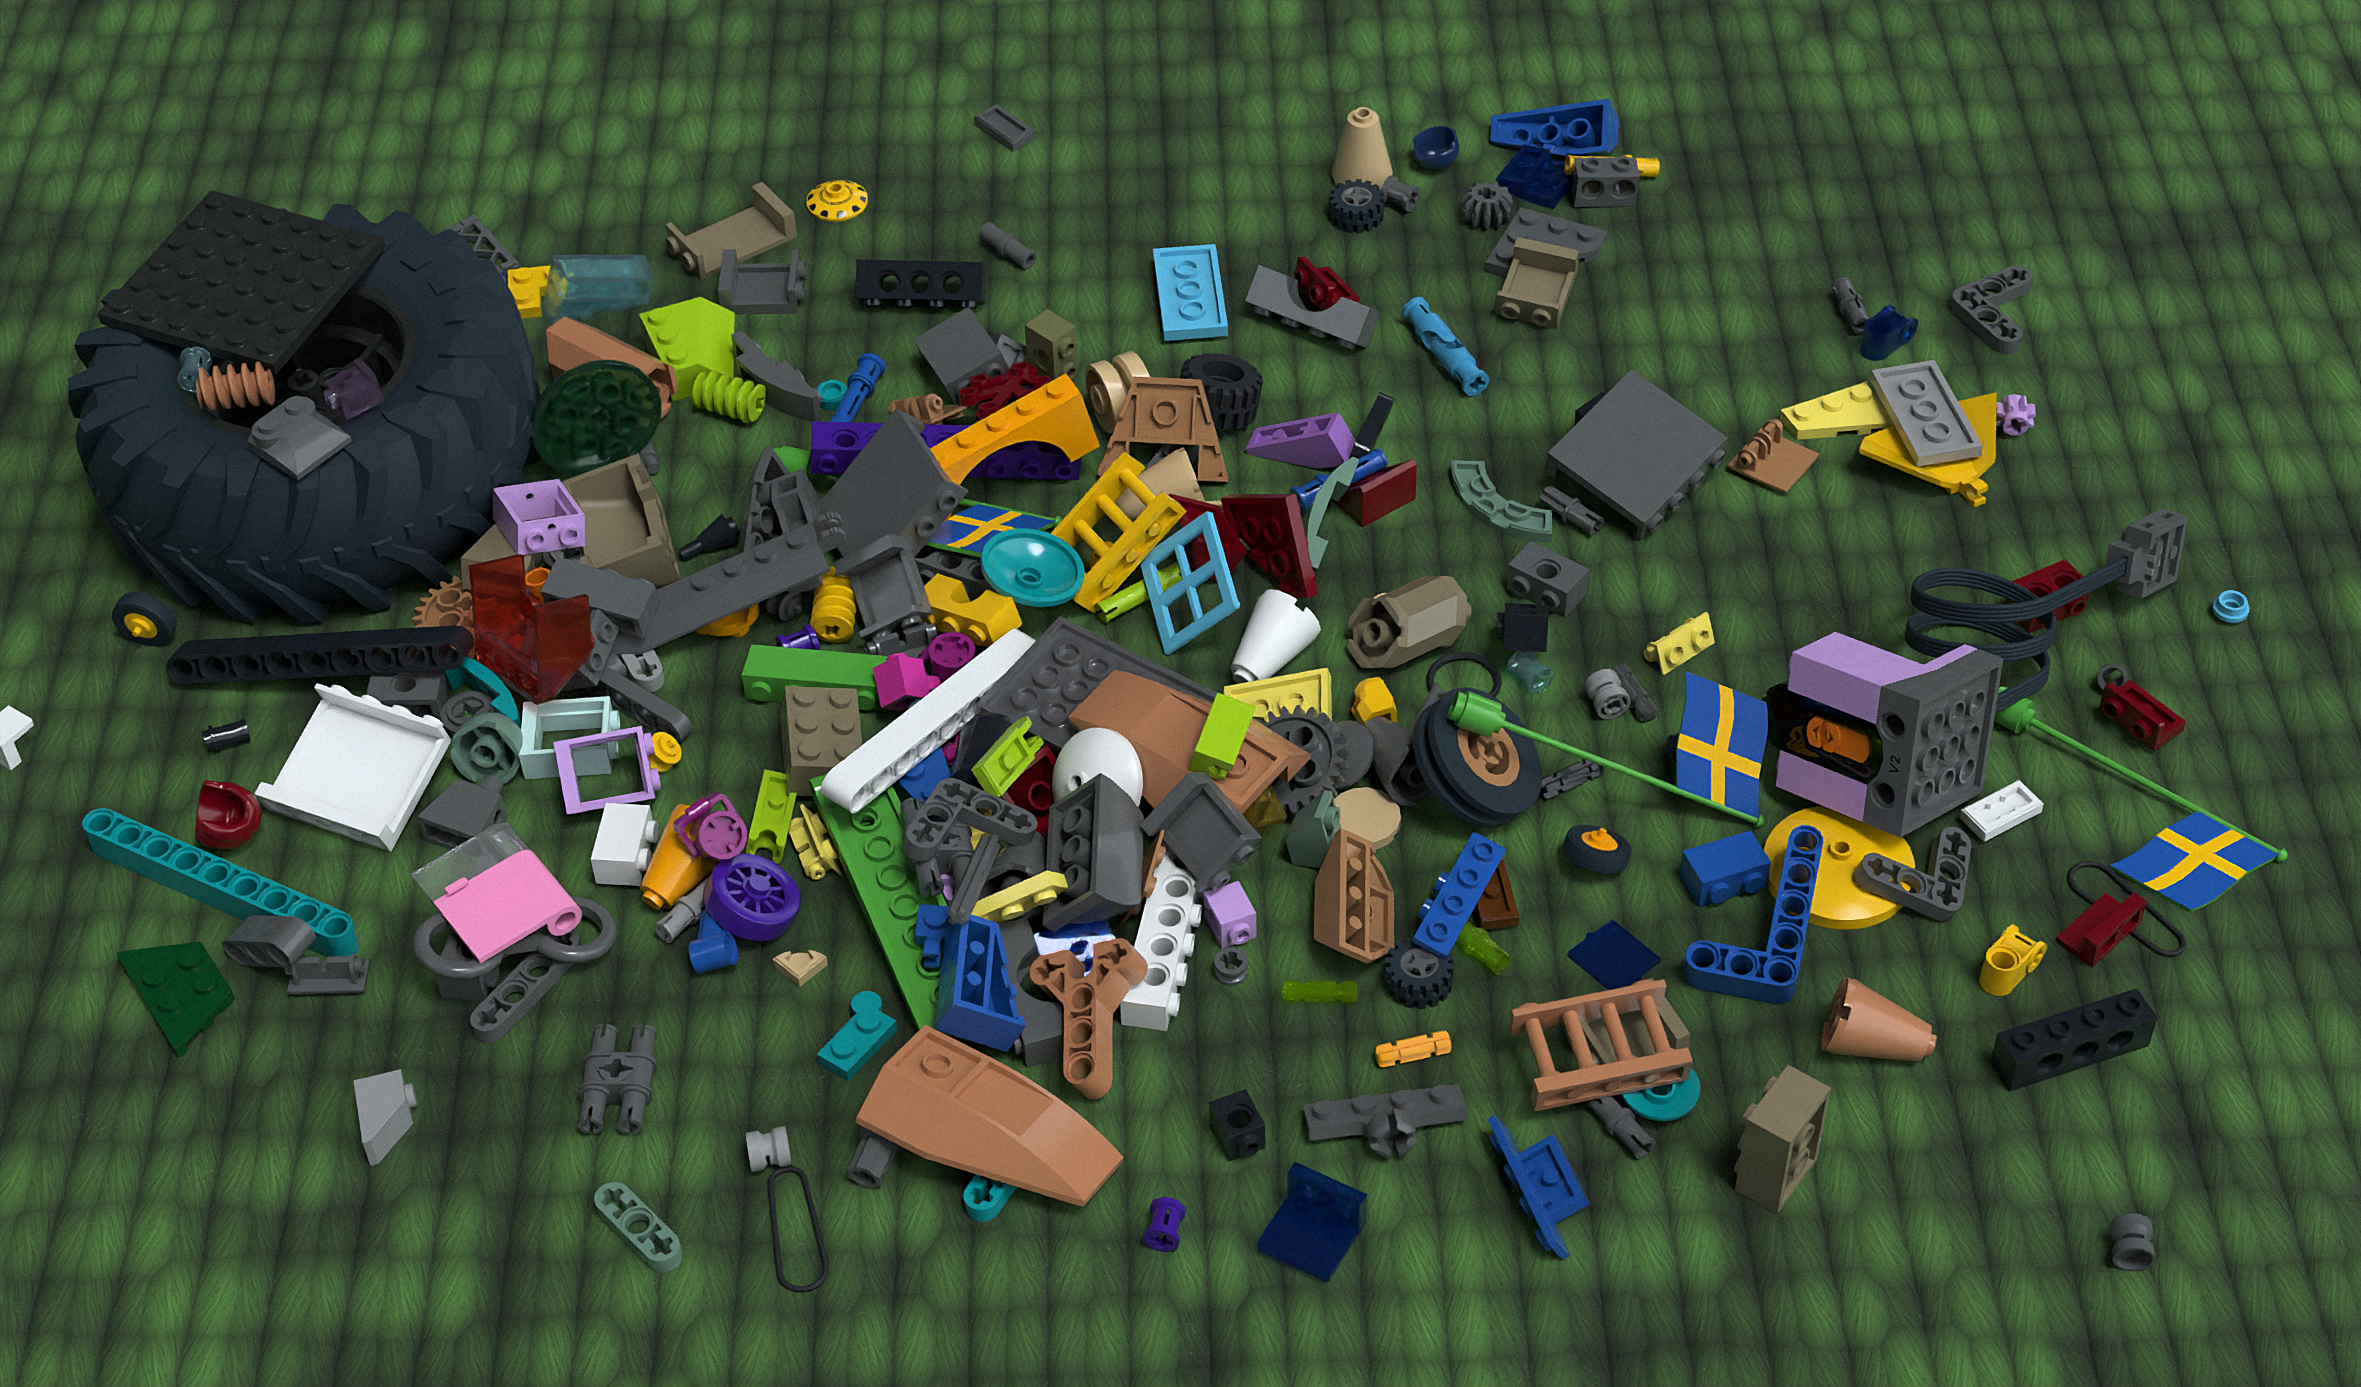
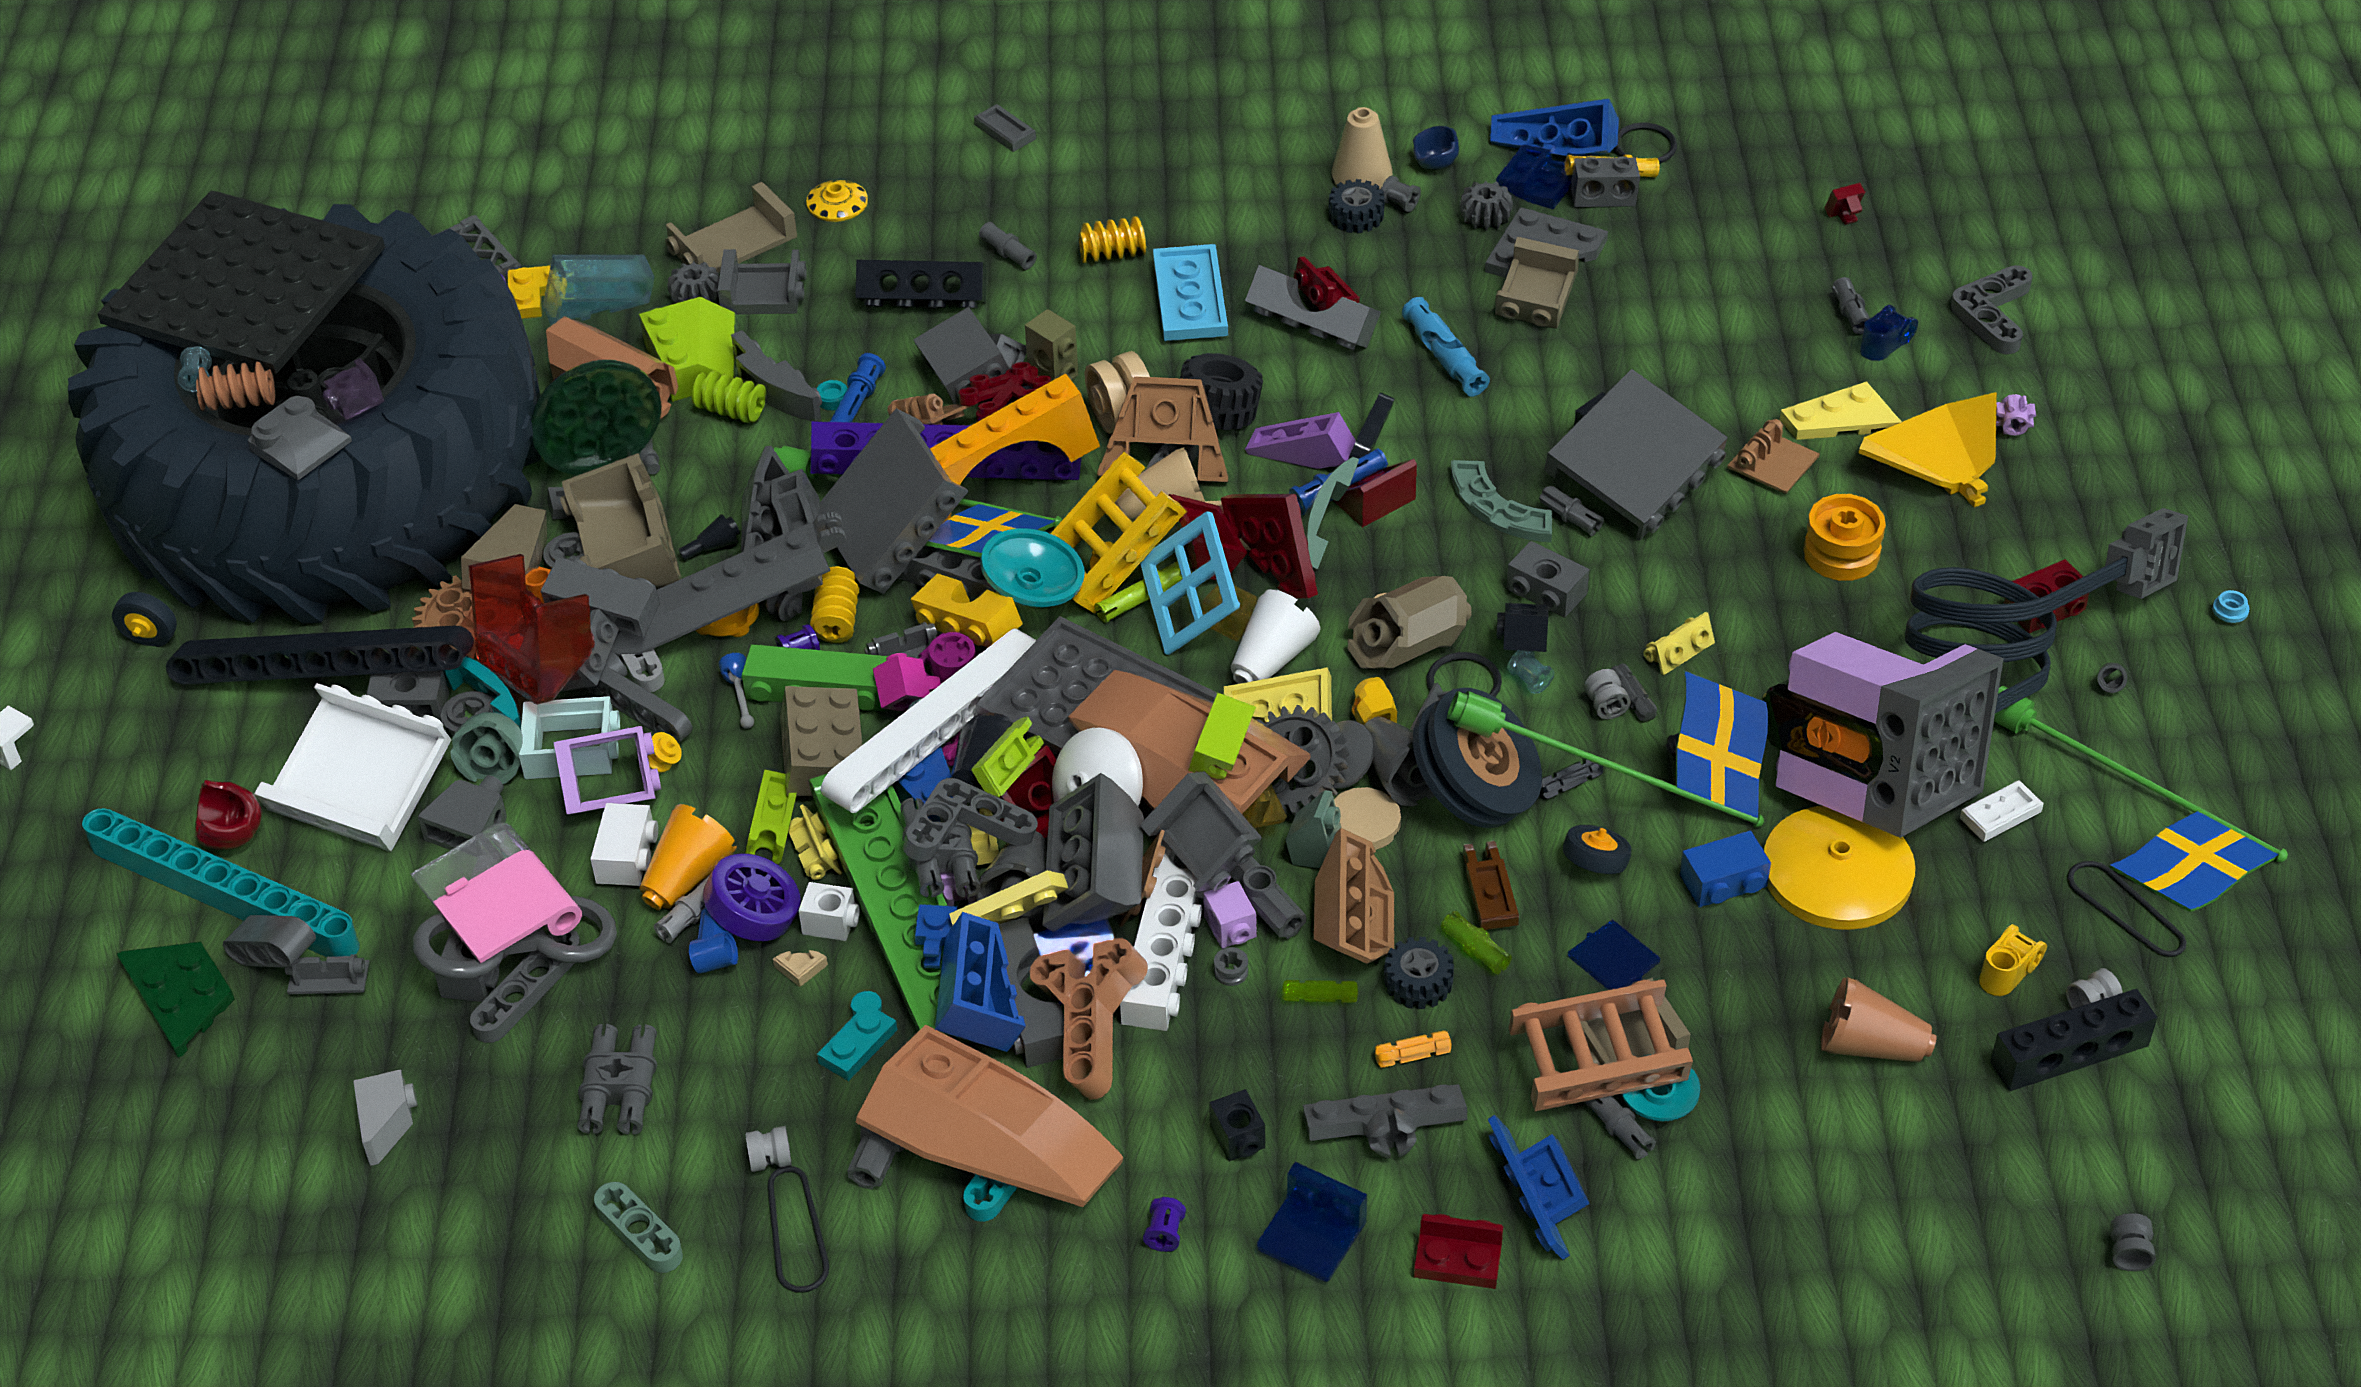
(225, 735): black pin -> none
(548, 500): lavender window -> none
(693, 282): none -> dark grey gear
(714, 833): magenta piece -> none
(731, 669): none -> hinge
(828, 911): none -> white brick
(886, 586): dark grey panel -> none
(973, 879): dark grey axle -> none
(1111, 238): none -> yellow piece
(1235, 623): none -> clear yellow brick
(1269, 898): none -> dark grey piece
(1457, 895): blue bracket -> none
(1459, 1251): none -> dark red bracket
(1641, 125): none -> black tyre
(1781, 1138): dark tan brick -> none
(1784, 930): blue beam -> none
(1844, 537): none -> light orange wheel
(1845, 203): none -> dark red tile
(1926, 413): light grey plate -> none
(1927, 886): dark grey beam -> none
(2099, 986): none -> light grey wheel
(2102, 927): dark red panel -> none
(2140, 714): dark red bracket -> none

